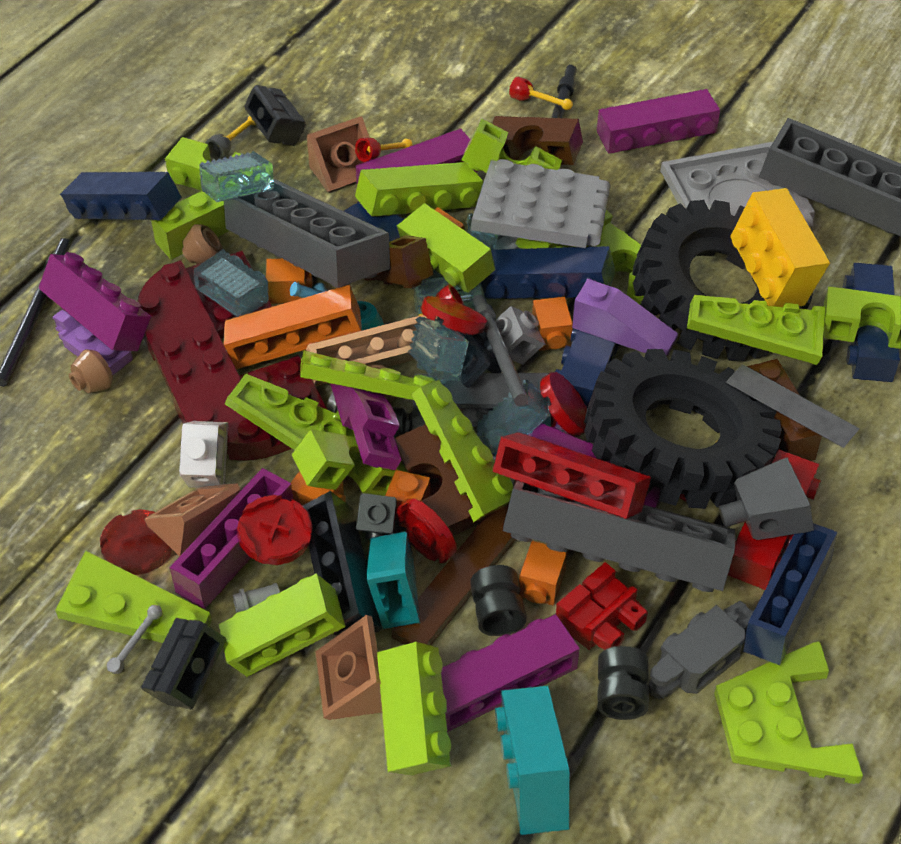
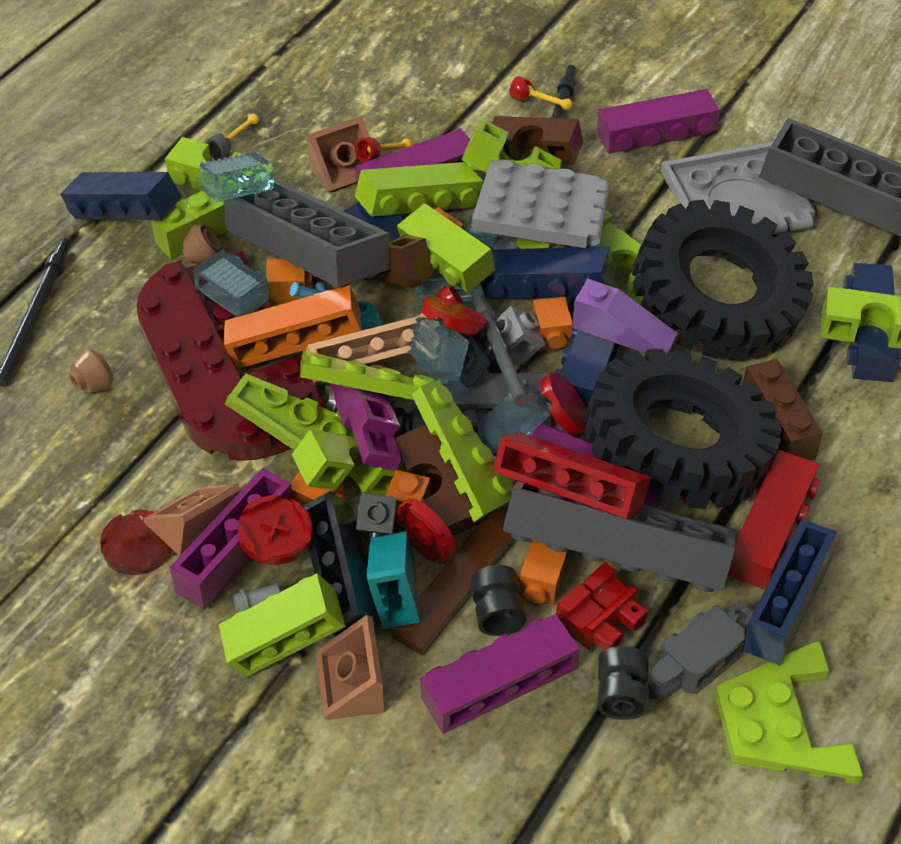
(78, 338): medium lavender hinge -> none
(94, 302): magenta brick -> none
(116, 665): light grey hinge -> none
(119, 601): lime wing -> none
(184, 663): black brick -> none
(203, 453): white torso -> none
(275, 115): black brick -> none
(413, 709): lime brick -> none
(536, 759): teal wedge -> none
(769, 503): dark grey torso -> none
(770, 328): lime wing -> none
(779, 248): yellow brick -> none
(793, 405): flat silver sticker -> none

